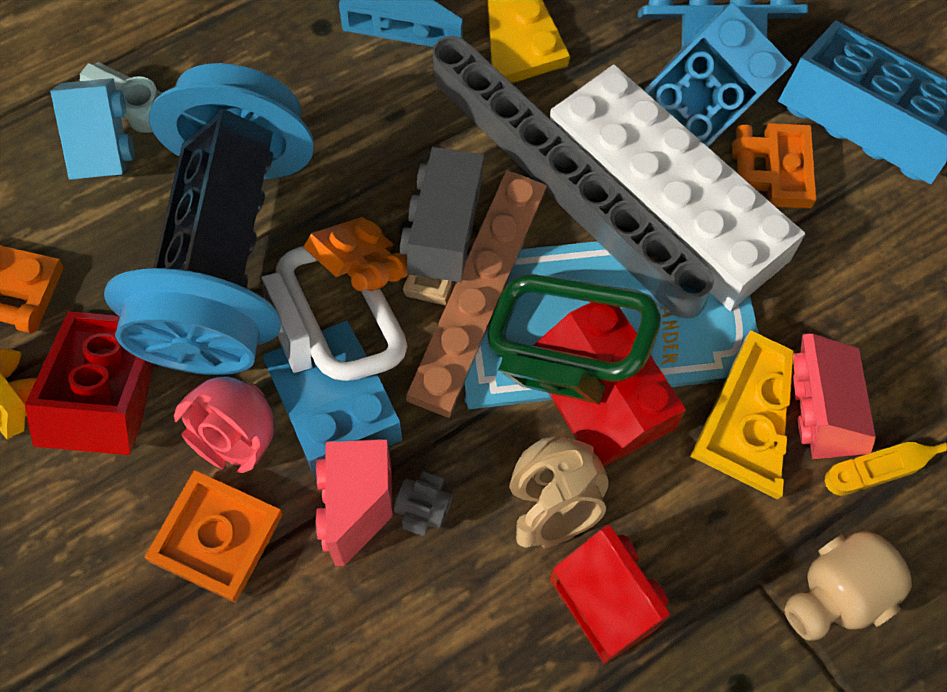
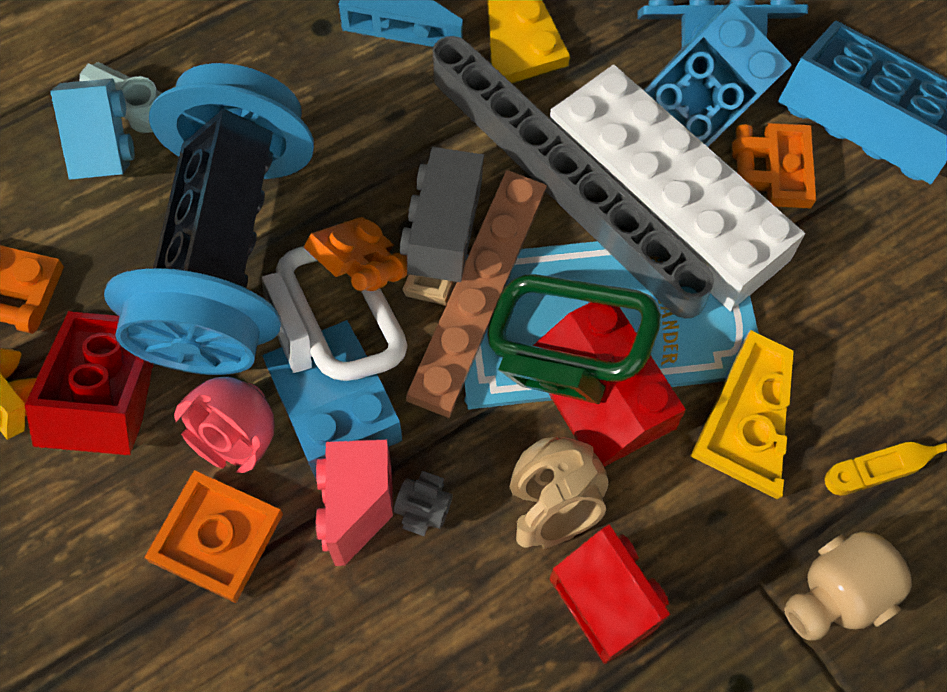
(832, 398): coral slope -> none

